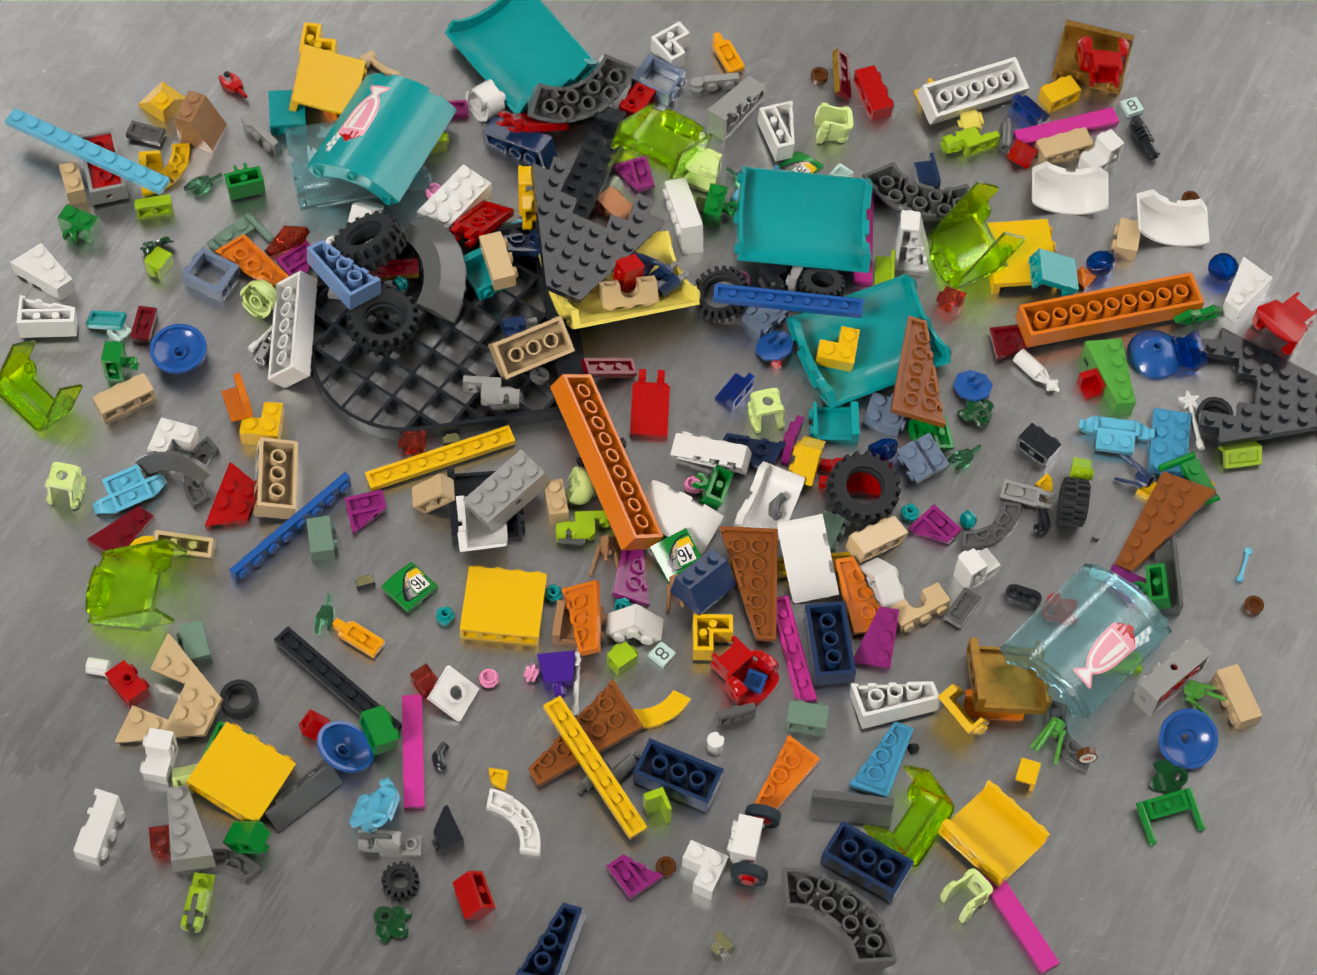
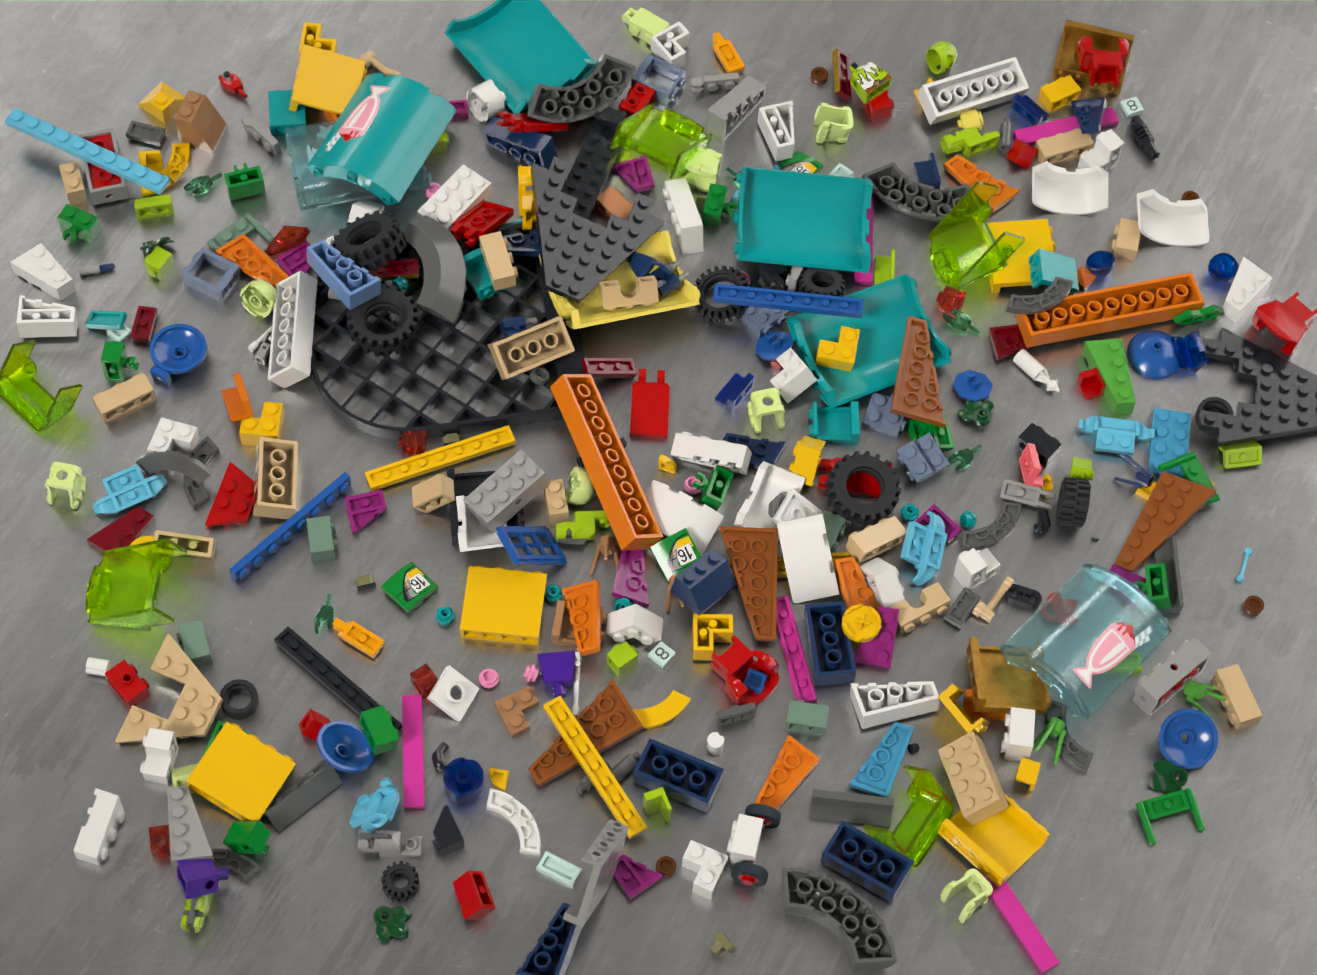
(96, 269): none -> light grey piece
(161, 375): none -> blue tile
(199, 877): none -> dark purple torso
(473, 777): none -> clear blue brick
(492, 392): light grey plate -> none
(512, 708): none -> medium nougat plate
(533, 532): none -> blue piece
(559, 869): none -> light aqua tile
(604, 857): none -> light grey panel
(627, 270): red brick -> none
(644, 23): none -> yellowish green brick
(667, 464): none -> yellow tile
(791, 437): magenta wing -> none
(794, 376): none -> white brick
(795, 507): none -> white plate
(861, 623): none -> yellow tile
(869, 80): none -> torso
(885, 447): clear blue piece -> none
(911, 244): white wedge -> none
(925, 547): none -> medium azure plate
(941, 54): none -> lime helmet
(962, 322): none -> clear green hand
(967, 173): none -> orange wing
(973, 778): none -> tan brick
(986, 611): none -> tan brick
(1020, 734): none -> white brick
(1031, 466): none -> coral bracket
(1045, 301): none -> dark grey tile
(1087, 755): reddish brown tile -> none
(1089, 114): none -> dark blue wing
(1190, 402): white piece -> none

